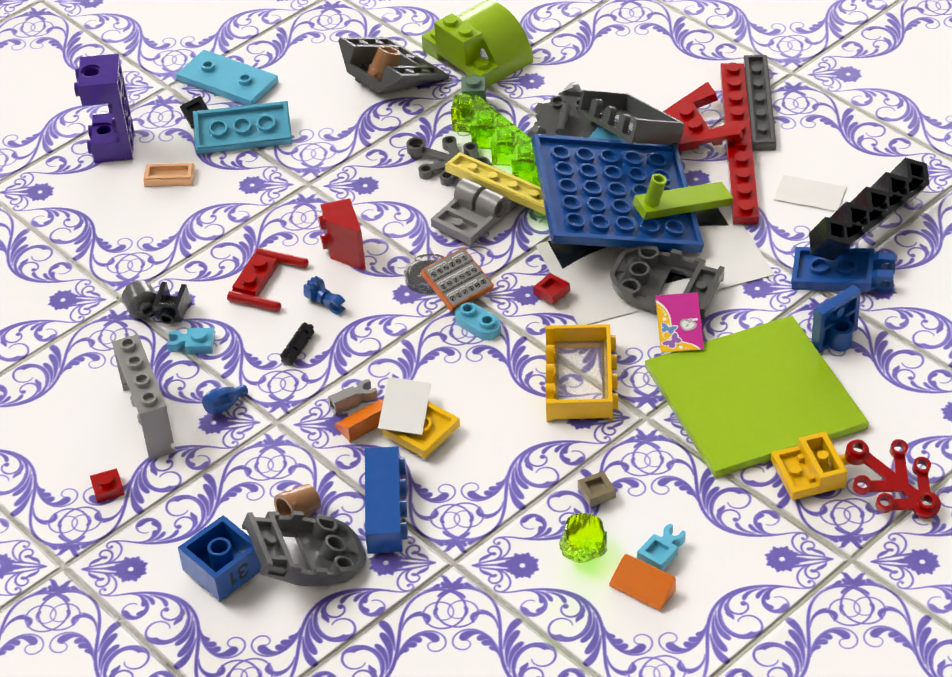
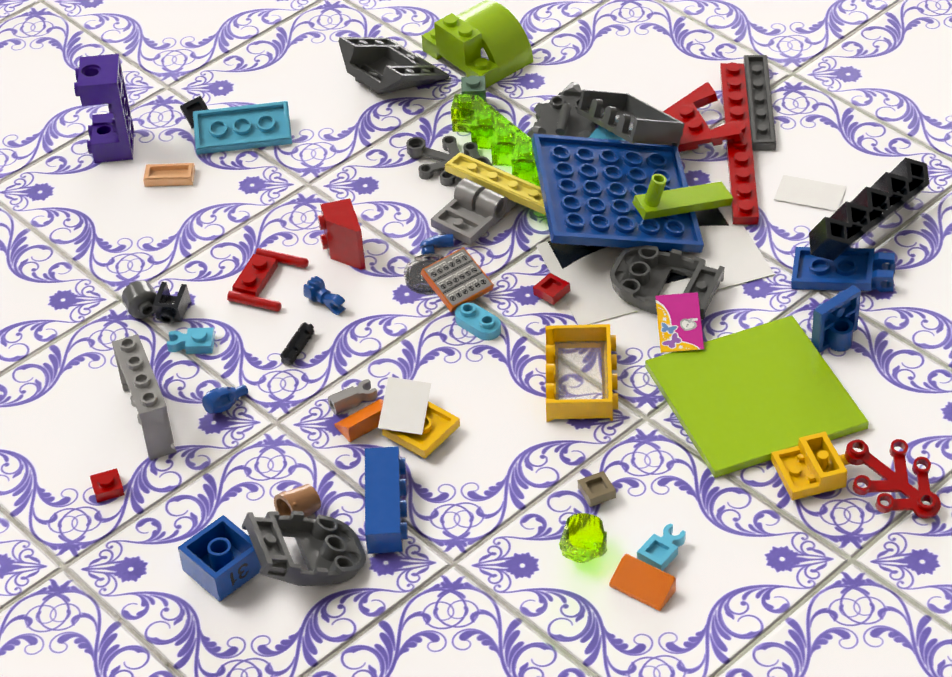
(227, 78): medium azure plate -> none
(384, 57): medium nougat piece -> none
(436, 241): none -> blue arm

